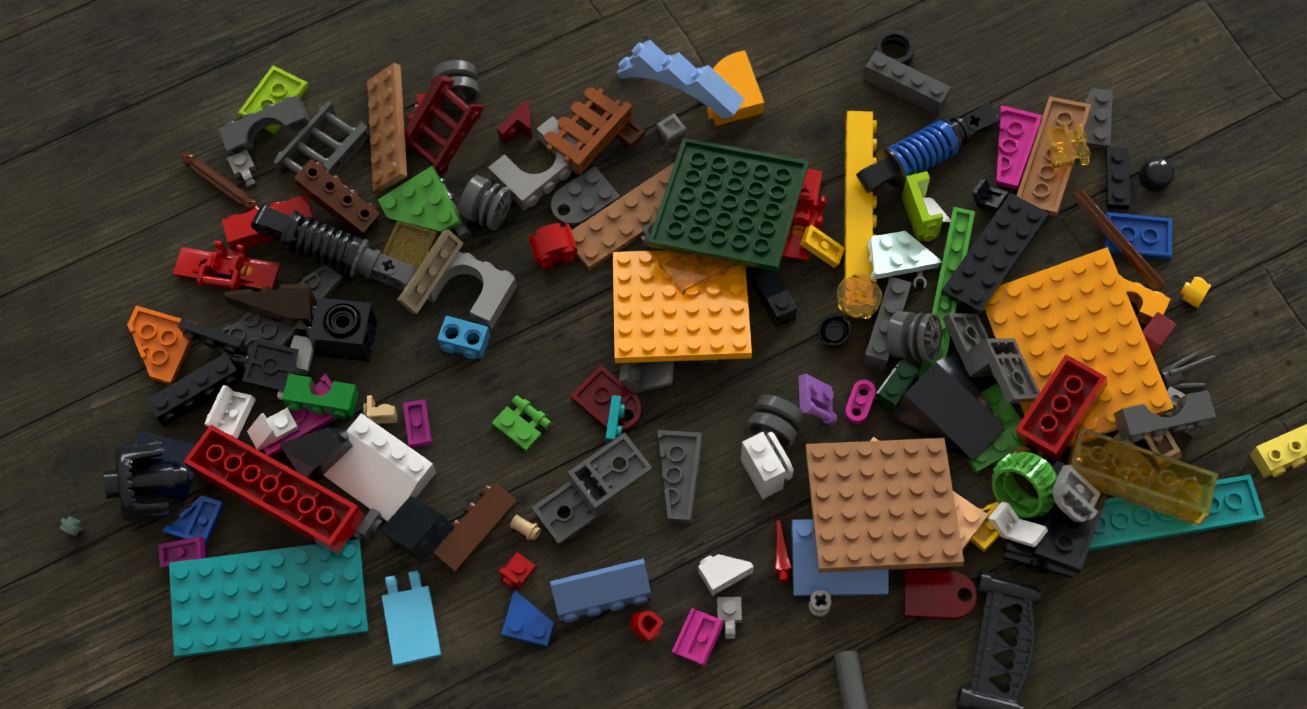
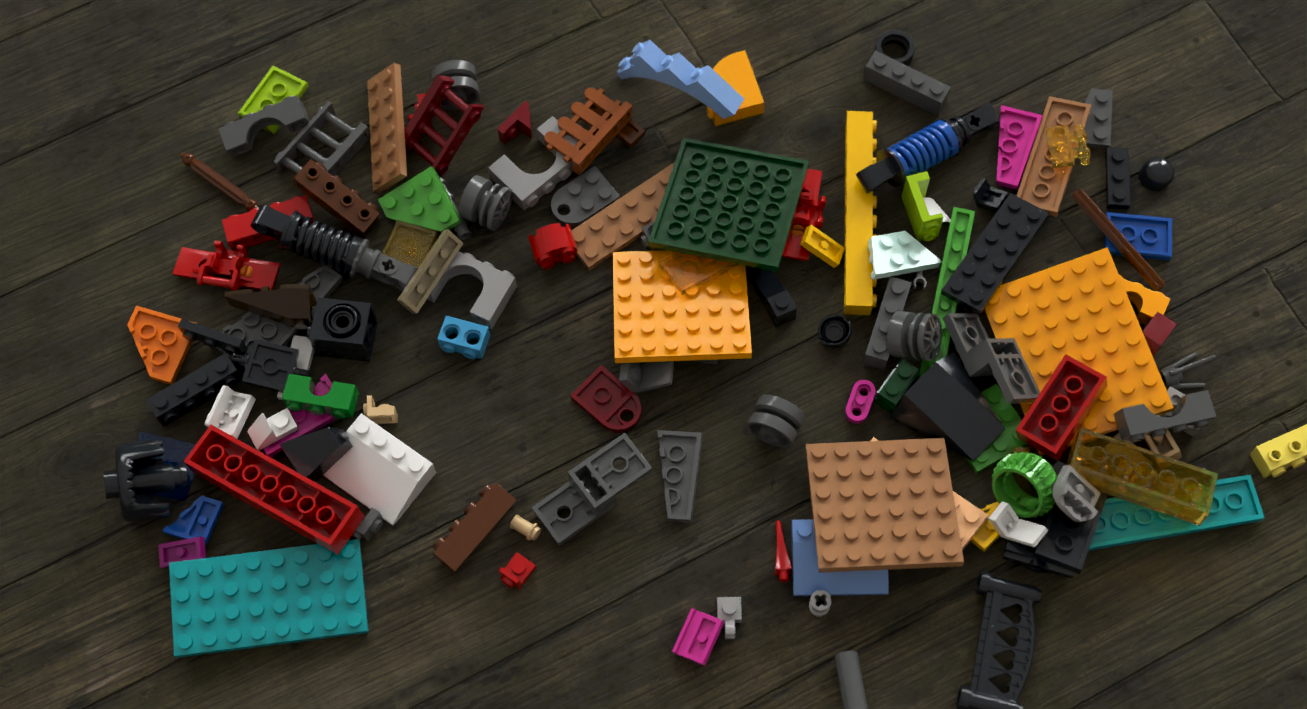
(71, 525): sand green plate -> none
(242, 166): light grey plate -> none
(410, 622): medium azure tile -> none
(416, 529): black brick -> none
(417, 423): magenta plate -> none
(516, 428): bright green plate -> none
(526, 622): blue wing -> none
(601, 590): medium blue slope -> none
(616, 412): teal plate -> none
(645, 625): red plate -> none
(671, 127): light grey tile -> none
(722, 572): white slope -> none
(766, 463): white brick -> none
(817, 393): medium lavender plate -> none
(859, 308): clear yellow plate -> none
(935, 594): dark red tile -> none
(1195, 292): yellow plate -> none

